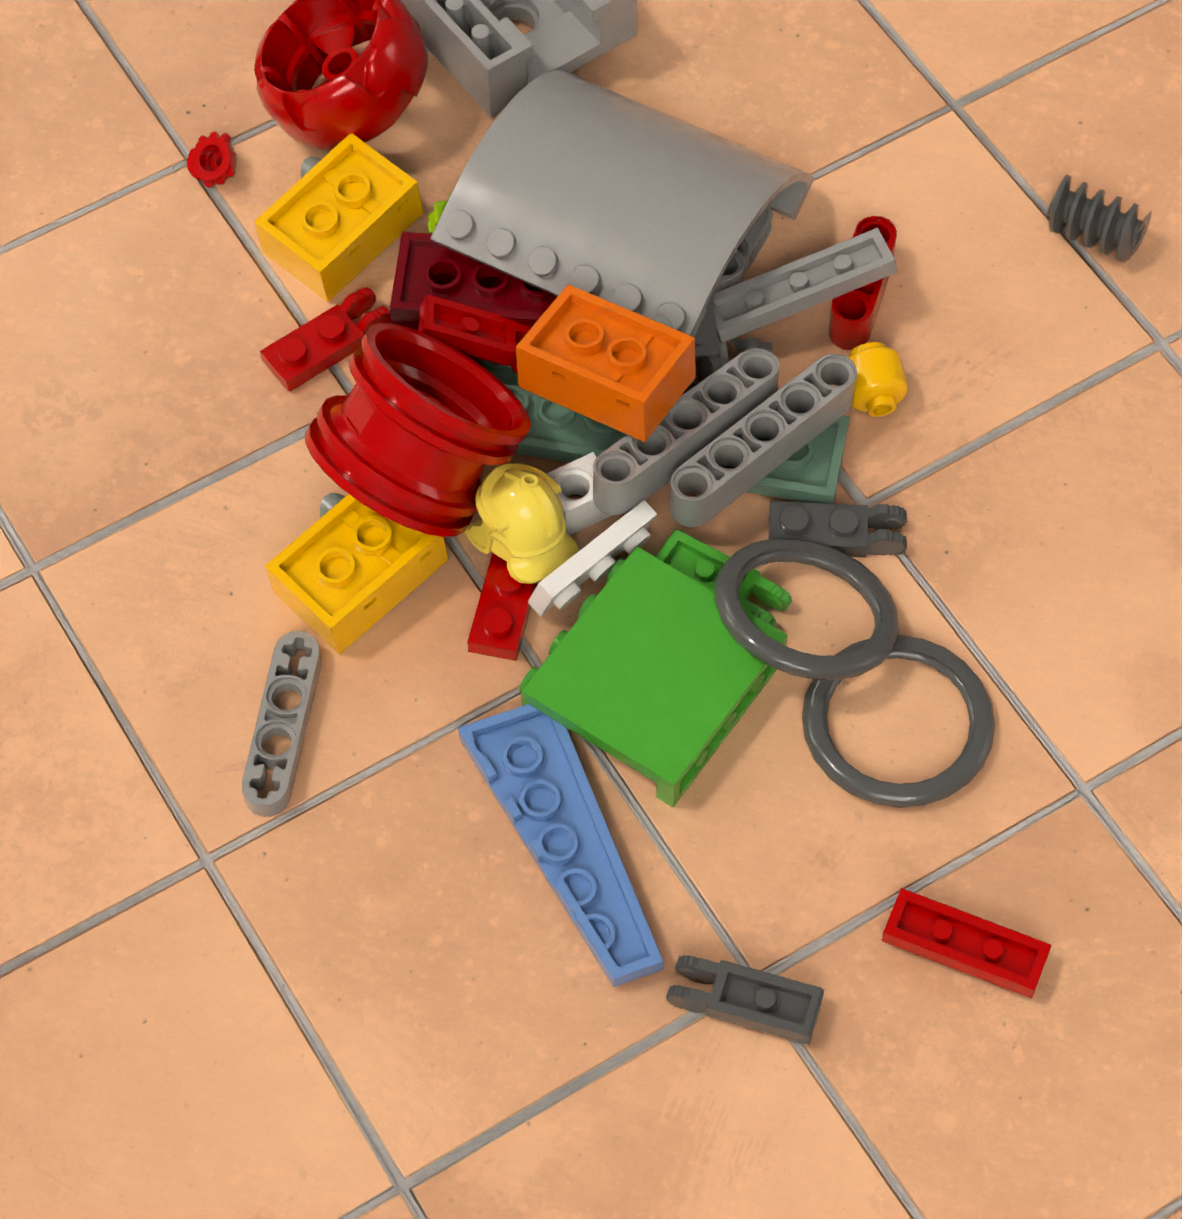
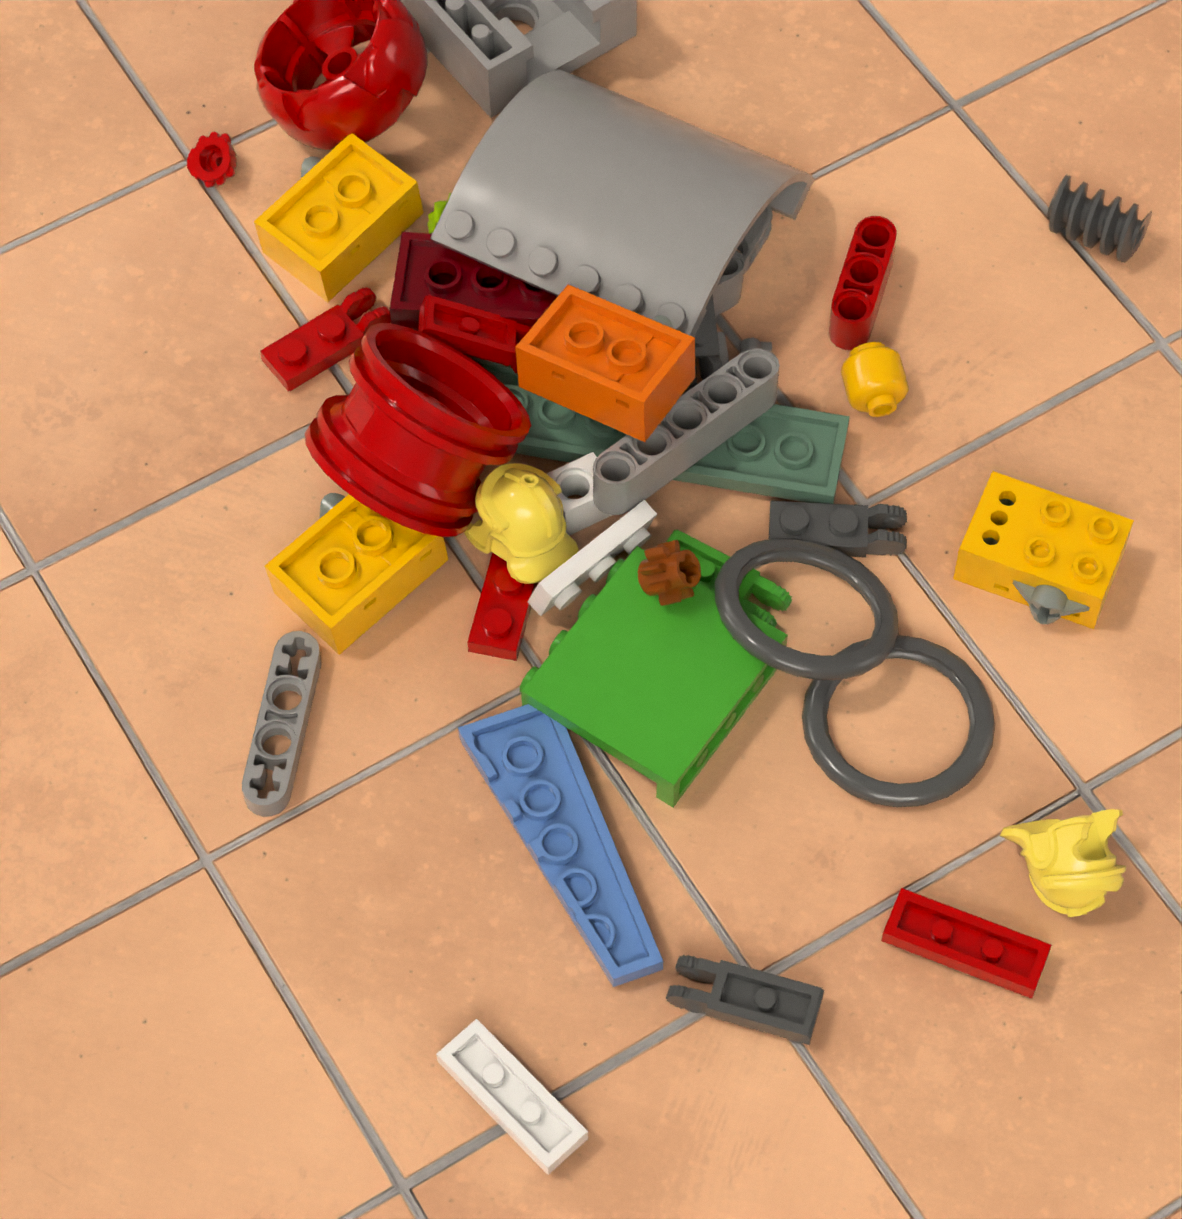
(512, 1096): none -> white plate
(669, 572): none -> dark orange gear
(754, 458): light grey beam -> none
(802, 284): light grey plate -> none
(1042, 550): none -> yellow piece
(1070, 860): none -> light yellow helmet

